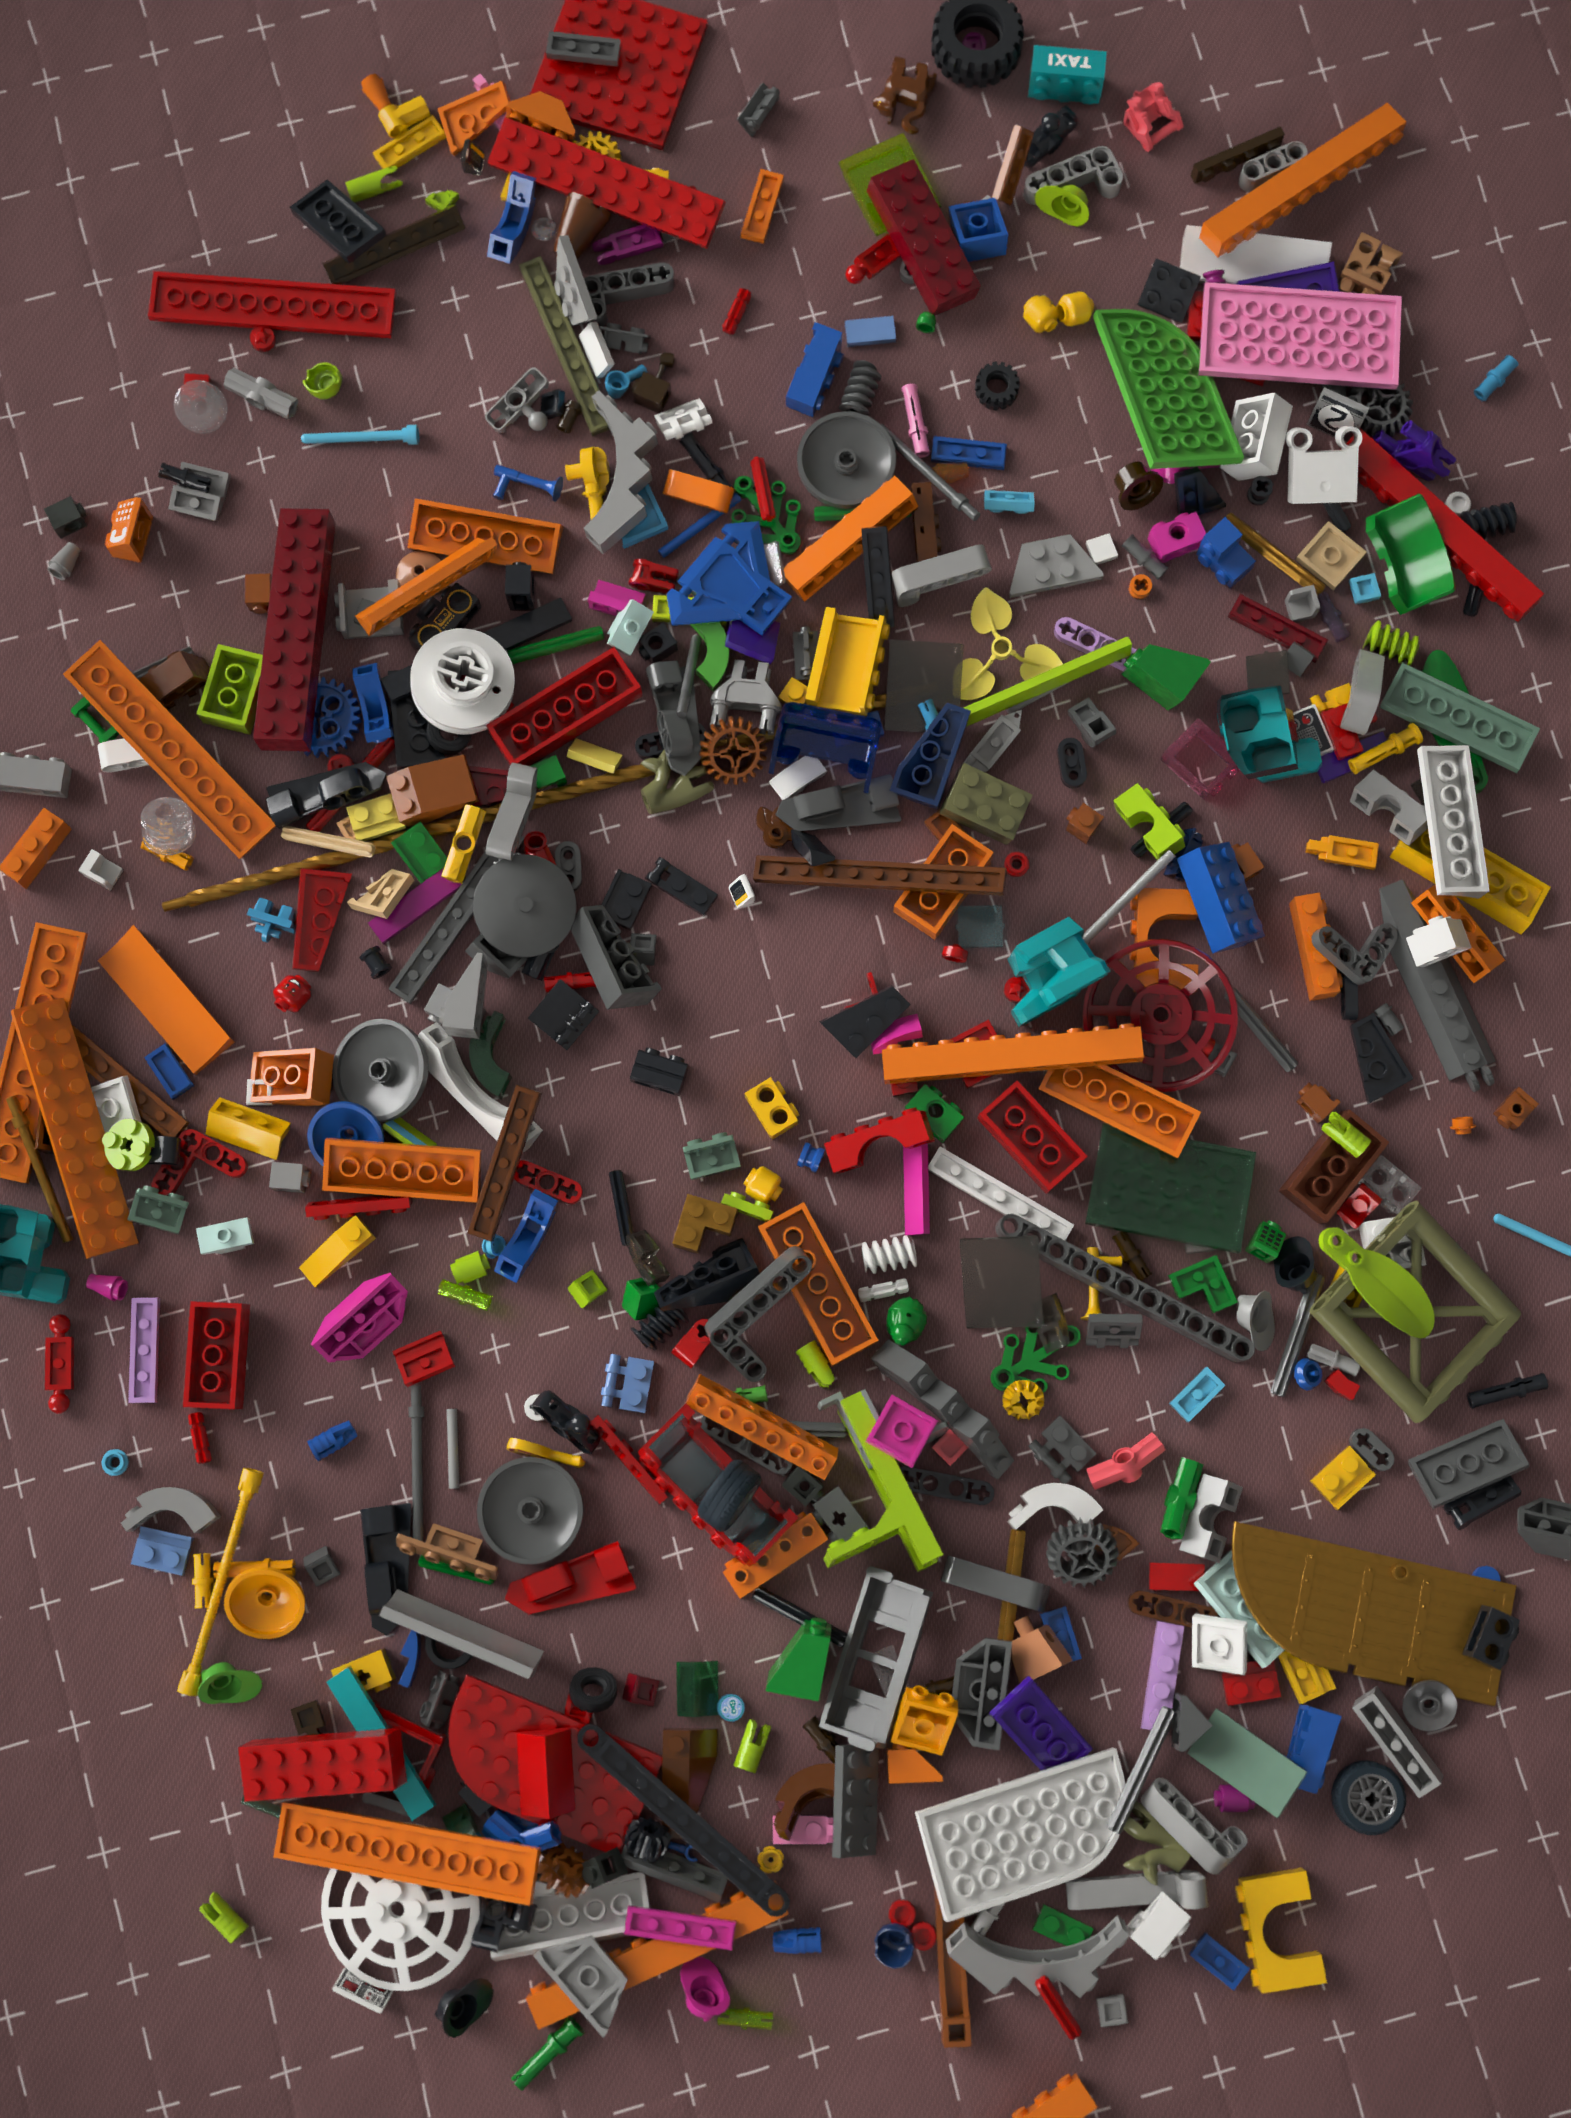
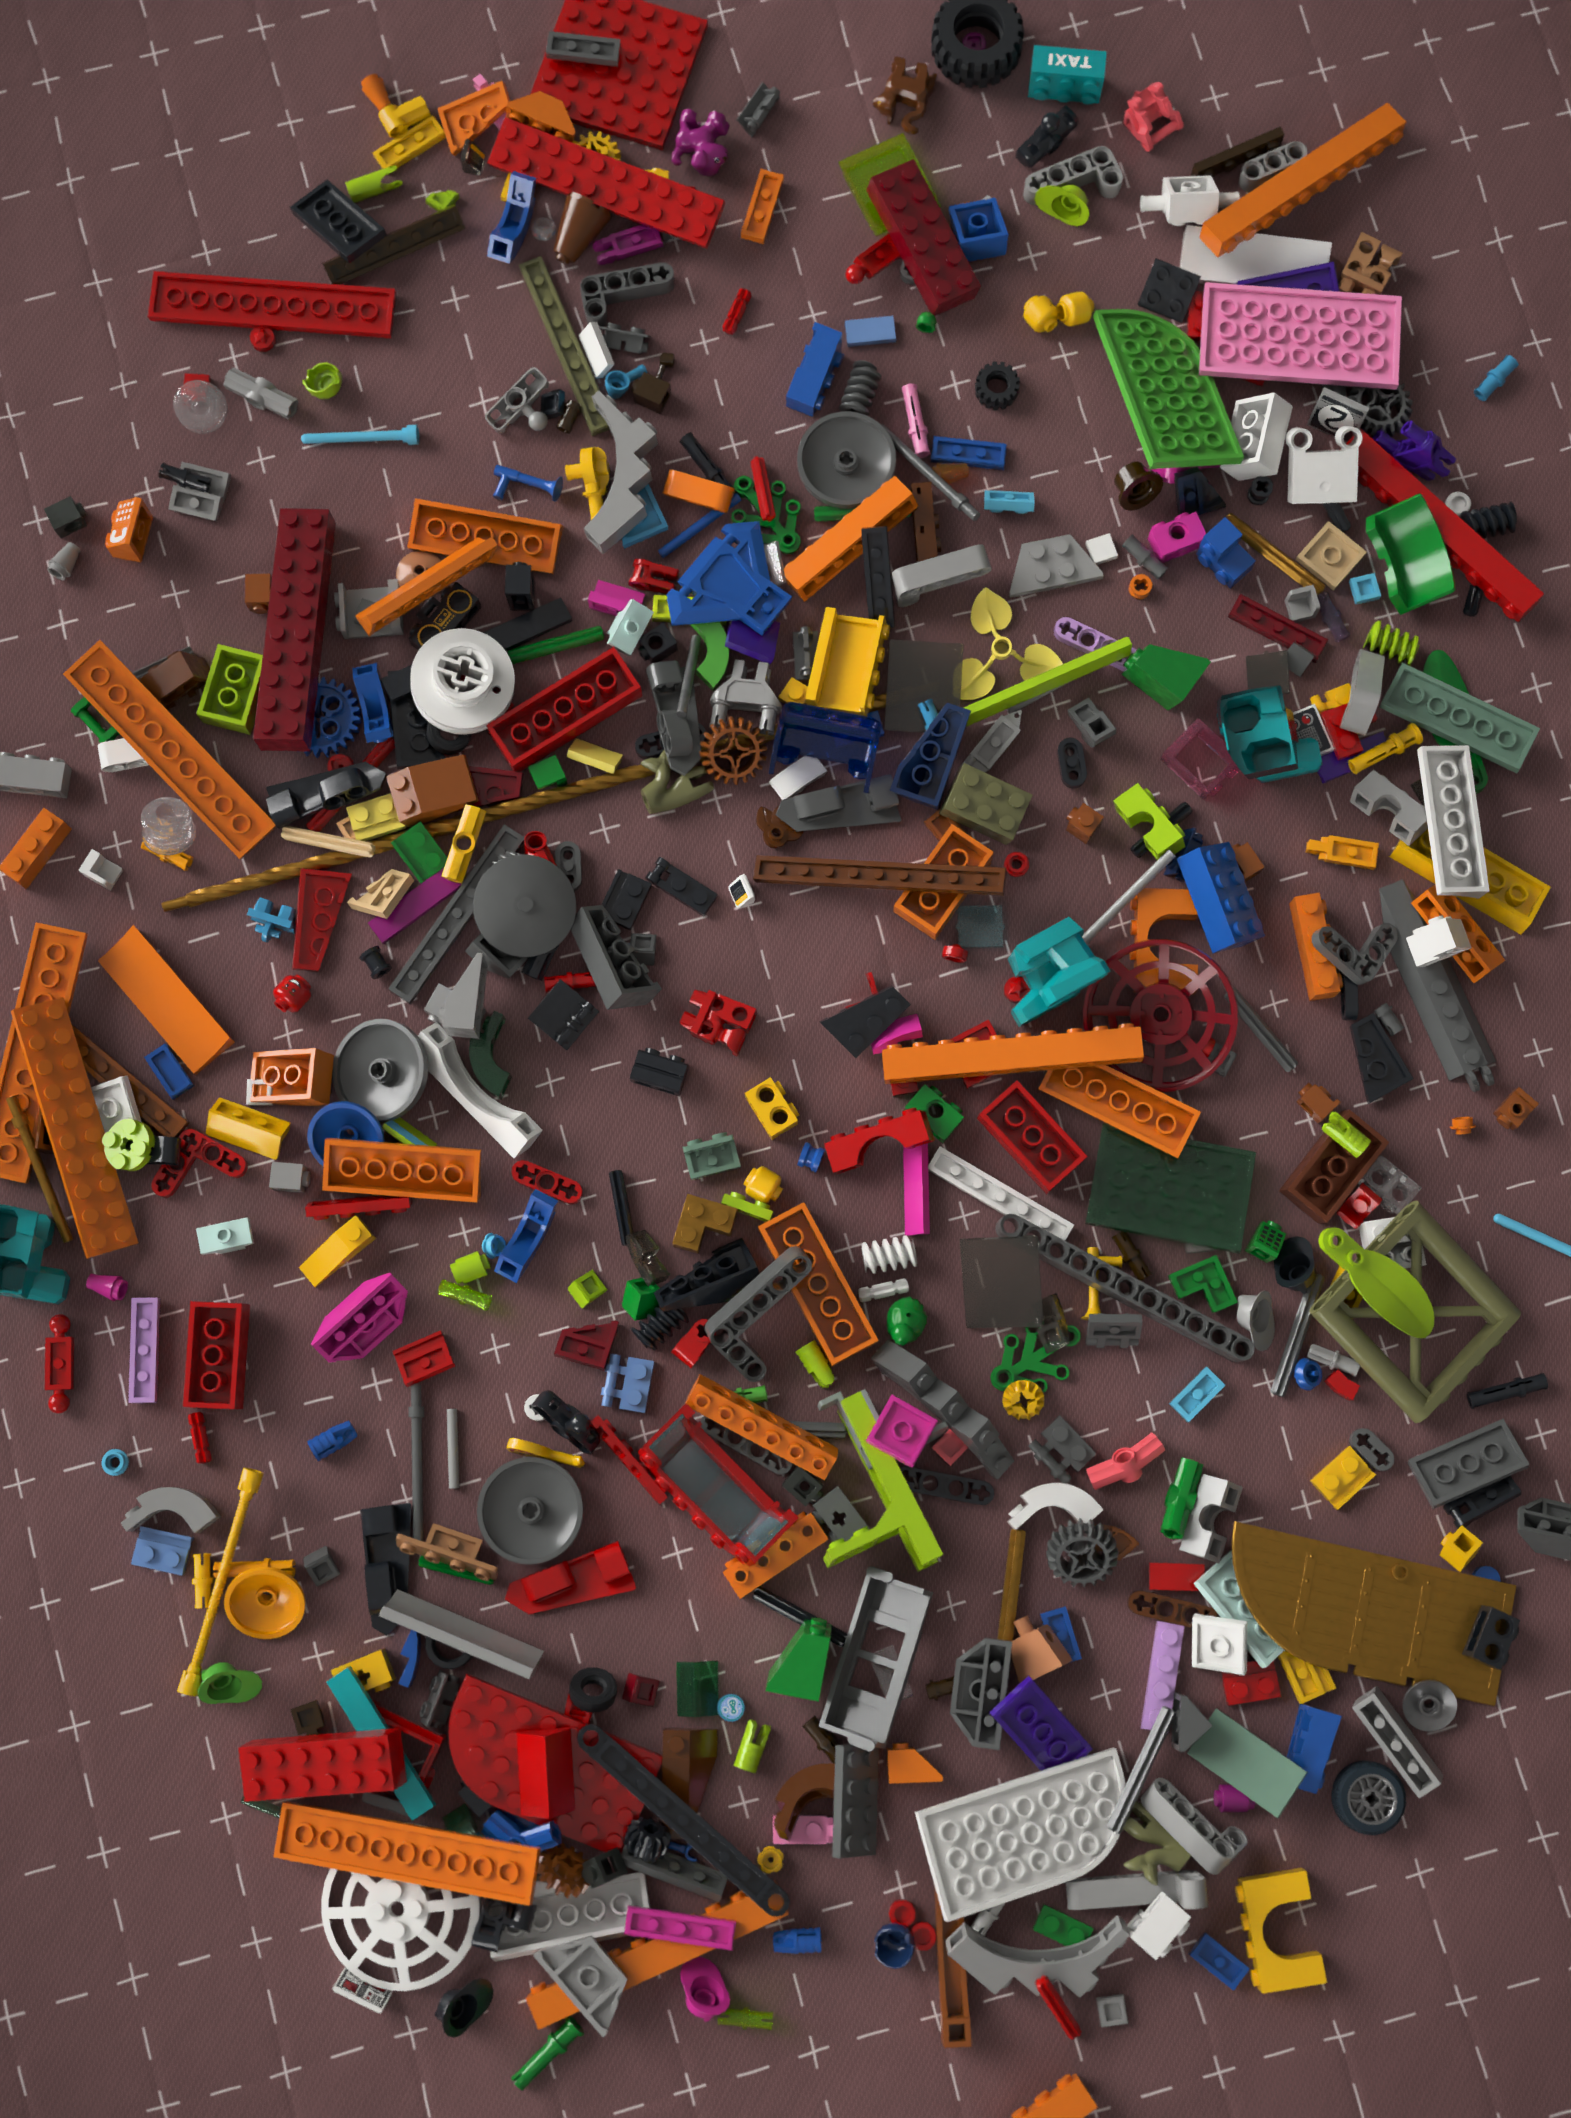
(158, 1210): sand green bracket -> none
(223, 1918): lime hinge -> none
(504, 1163): reddish brown tile -> none
(513, 811): light grey beam -> none
(571, 285): light grey wing -> none
(588, 1344): none -> dark red wing
(683, 419): white plate -> none
(691, 138): none -> magenta animal
(713, 1013): none -> red hips
(729, 1495): black wheel -> none
(811, 848): black slope -> none
(925, 1720): light orange plate -> none
(995, 1583): dark grey beam -> none
(1013, 164): dark orange tile -> none
(1188, 199): none -> white brick
(1214, 276): magenta bush -> none
(1460, 1548): none -> yellow brick

